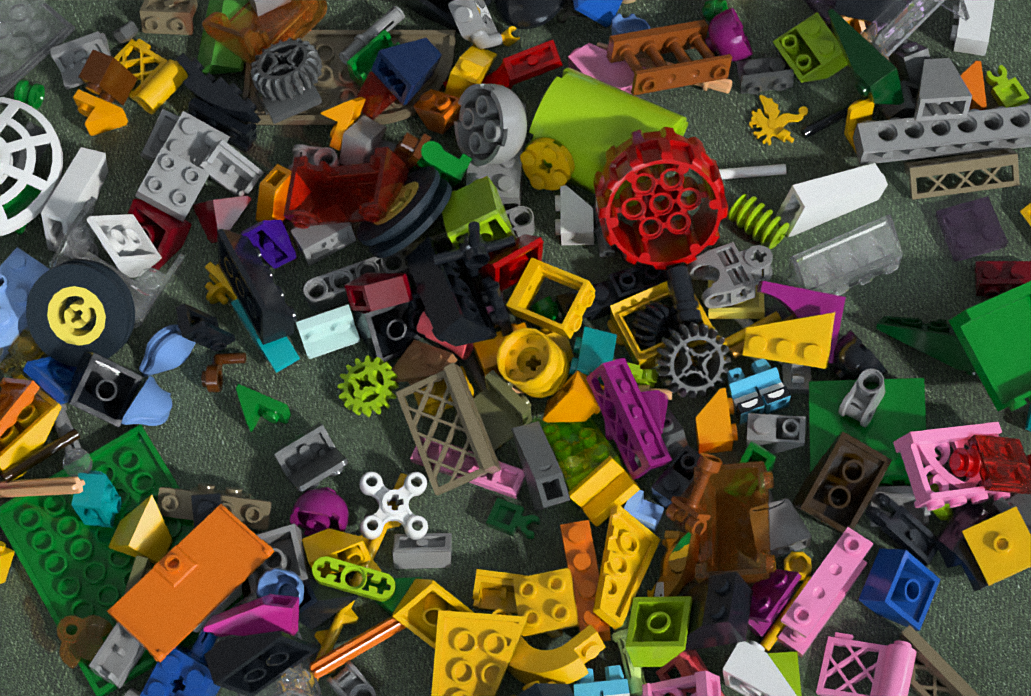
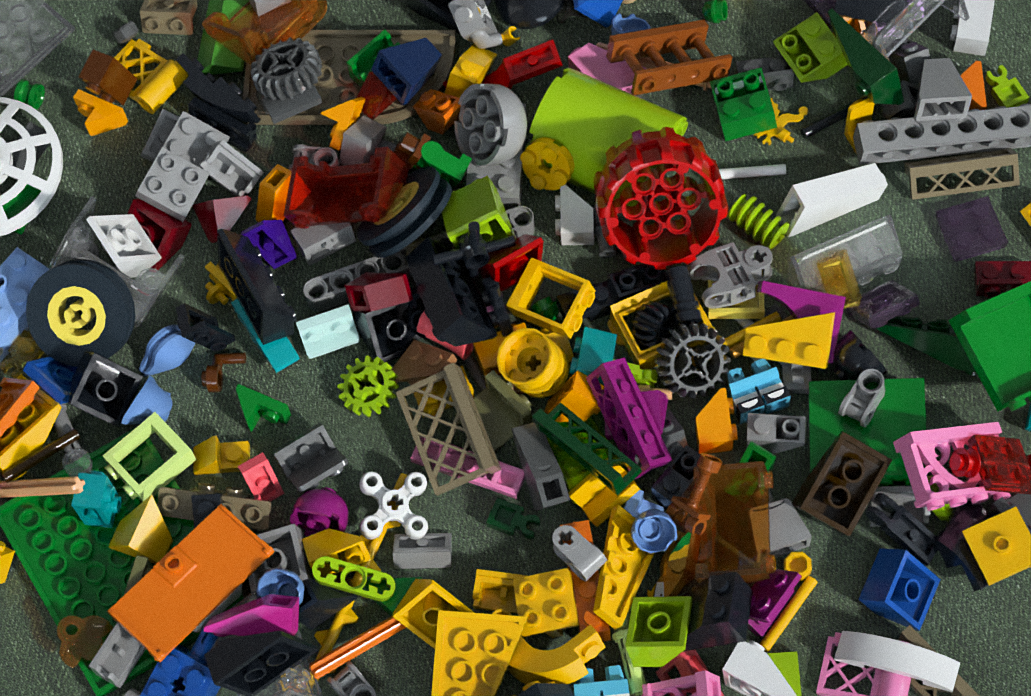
(72, 56): light grey bracket -> none
(79, 183): white slope -> none
(164, 474): none -> yellowish green window
(219, 457): none -> yellow slope
(261, 478): none -> coral hinge
(386, 22): light grey pin -> none
(581, 555): none -> light grey piece
(583, 453): none -> dark green fence
(653, 531): none -> medium blue hair
(728, 36): magenta cylinder -> none
(743, 104): none -> green slope
(824, 592): bright pink fence -> none
(839, 277): none -> clear yellow slope
(884, 304): none -> clear purple plate
(898, 658): none -> white slope

